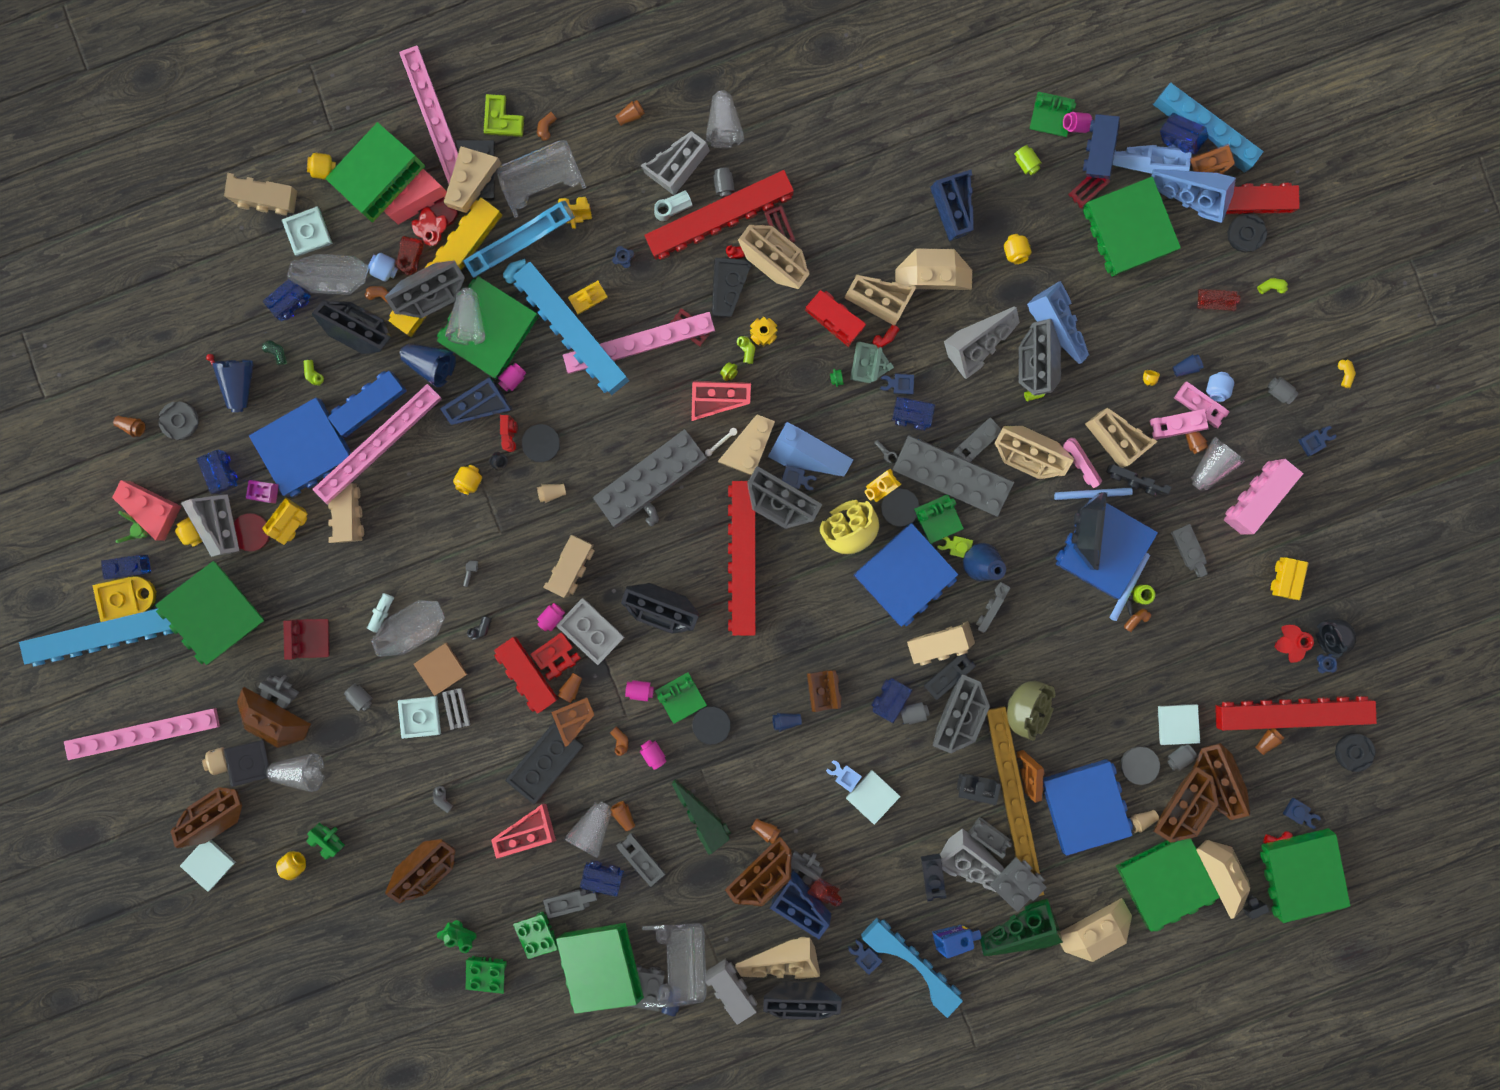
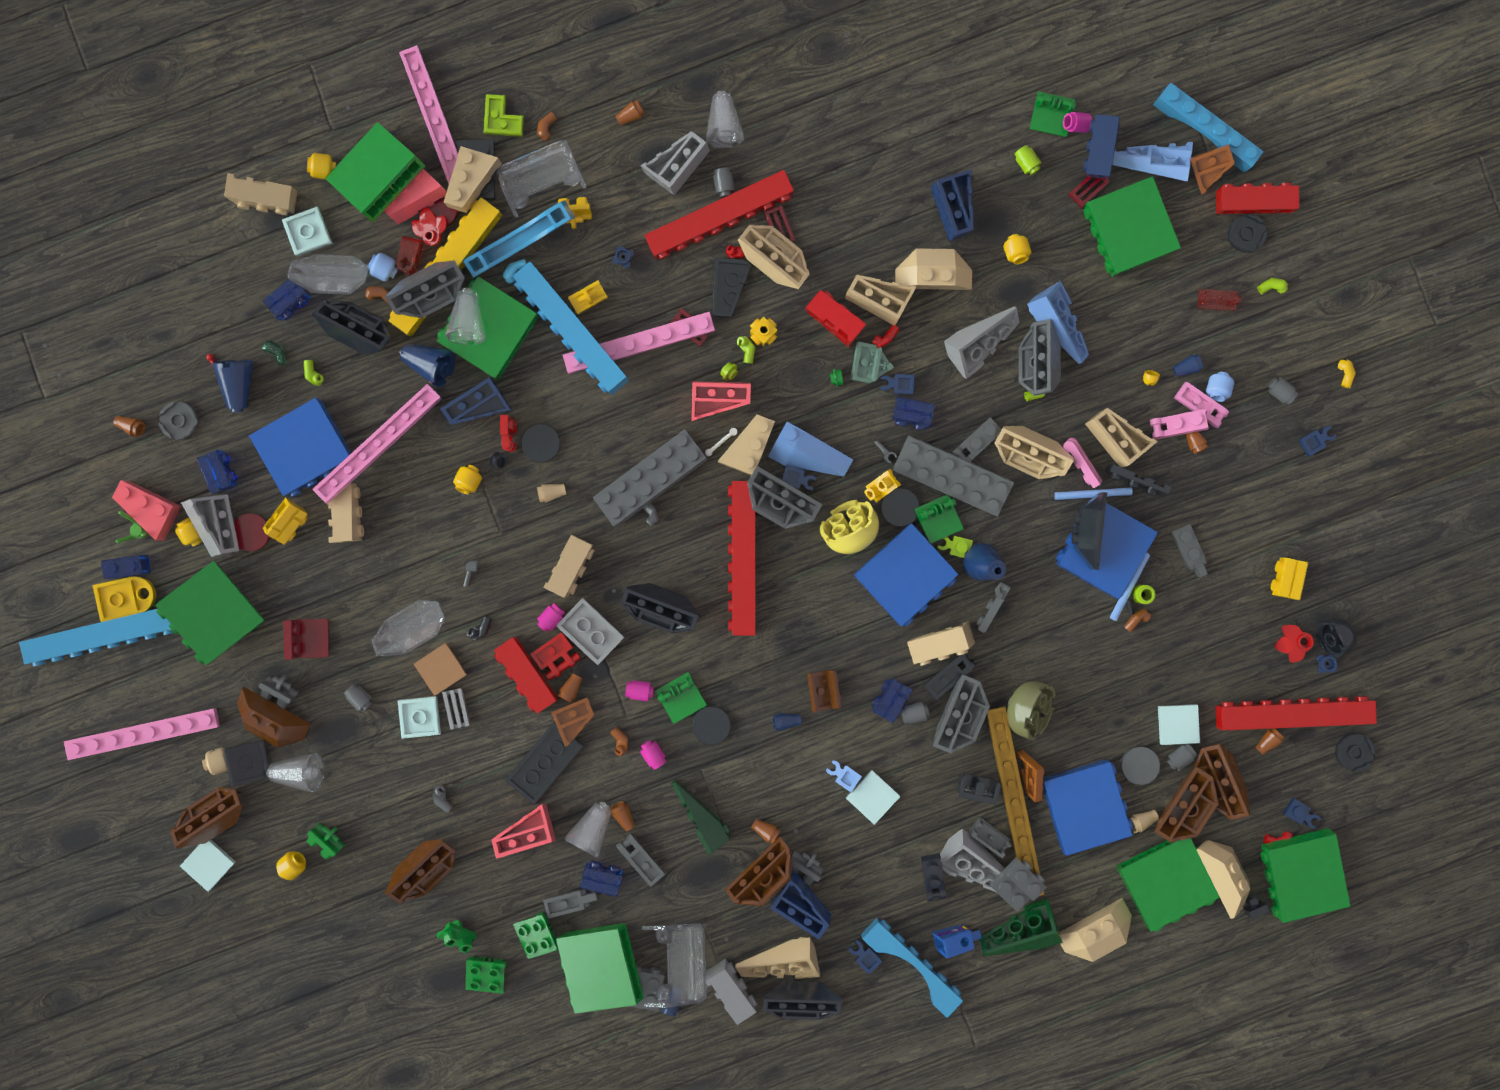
(262, 491): magenta plate -> none
(367, 403): blue brick -> none
(380, 612): light aqua pin -> none
(511, 377): dark pink brick -> none
(674, 205): light aqua piece -> none
(825, 892): clear red hinge -> none
(1183, 133): clear blue brick -> none
(1201, 191): medium blue wedge -> none
(1215, 465): clear cone -> none
(1262, 496): bright pink brick -> none

